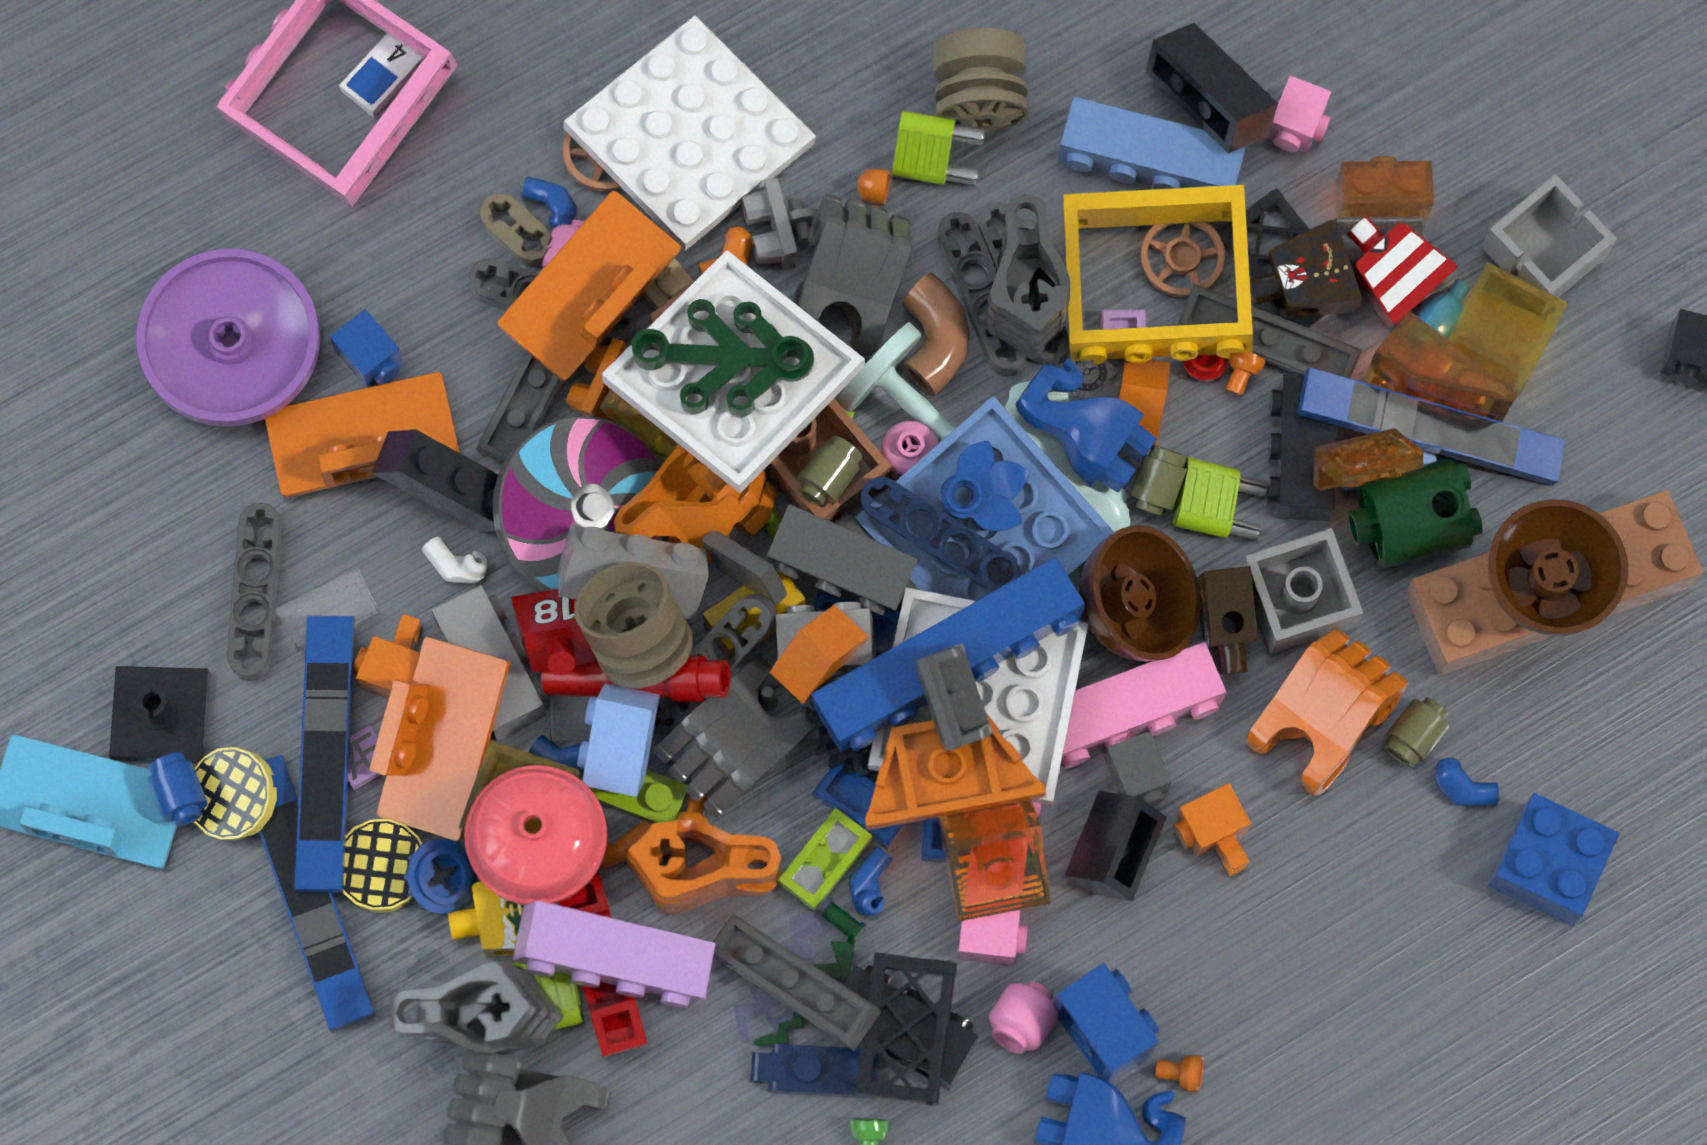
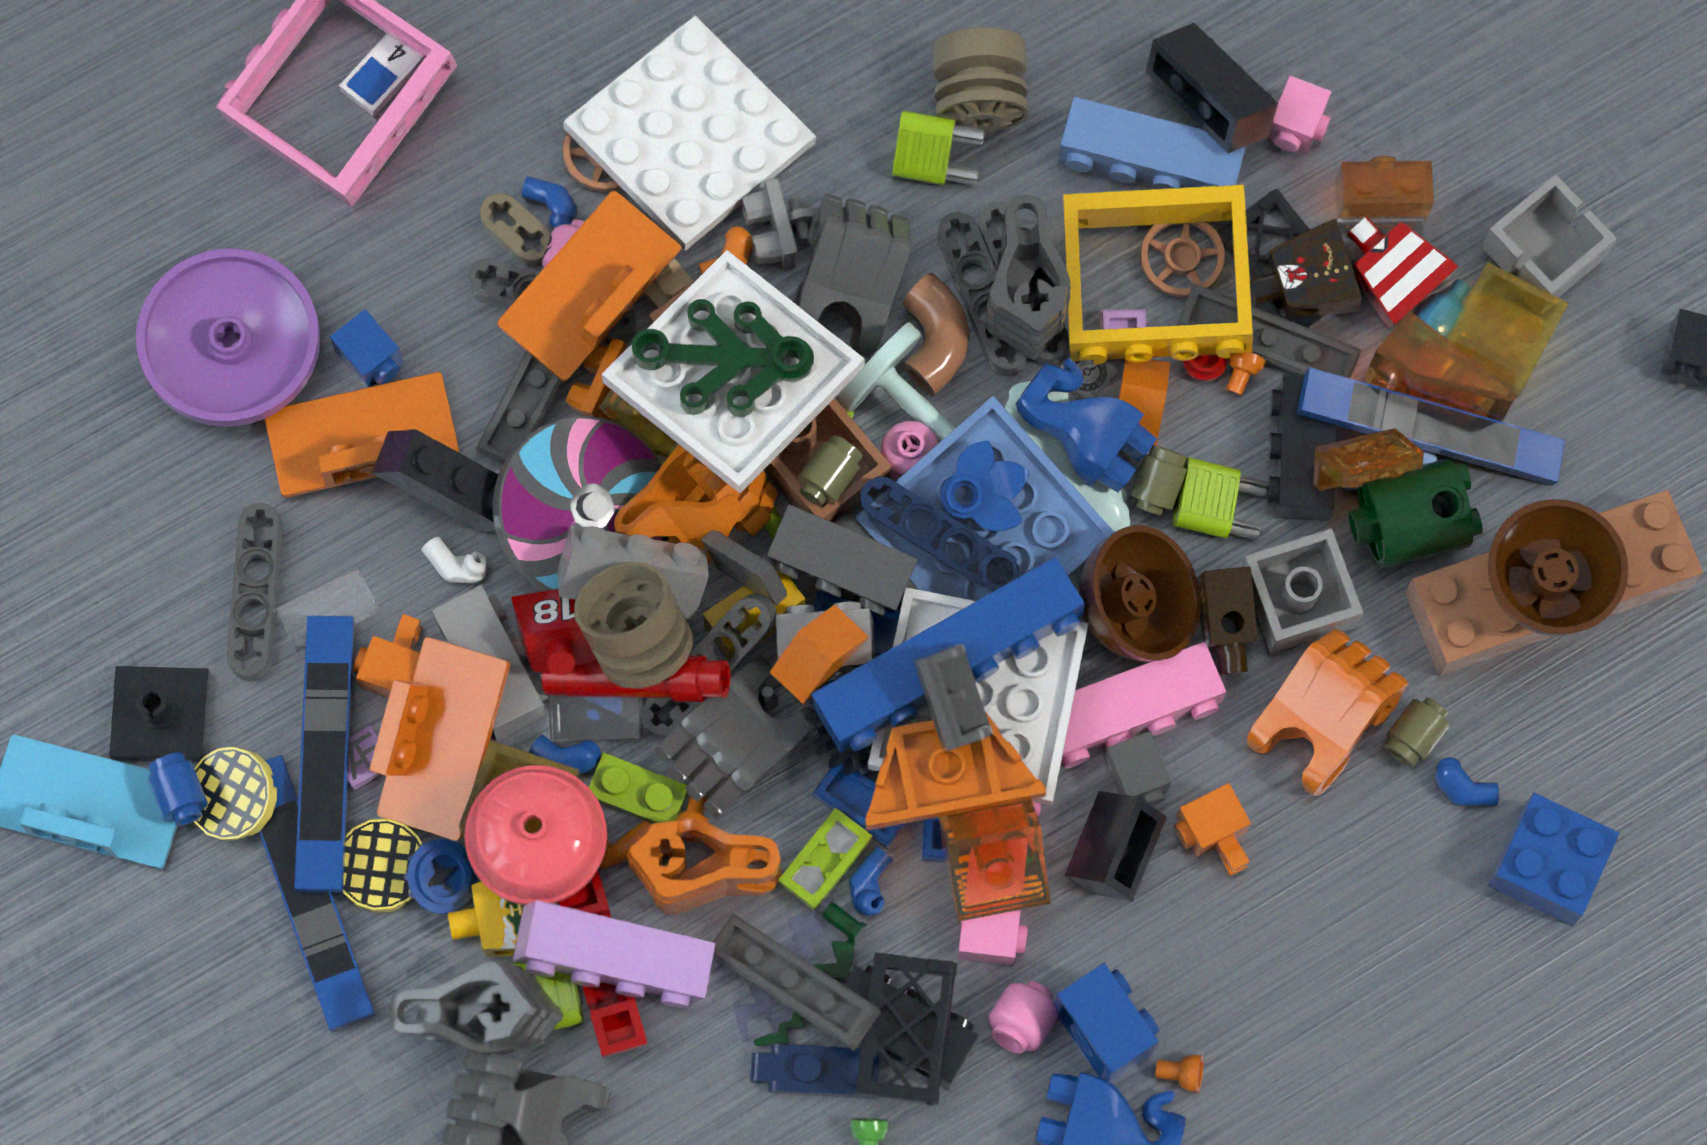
(619, 739): light blue brick -> none
(874, 186): orange hinge -> none

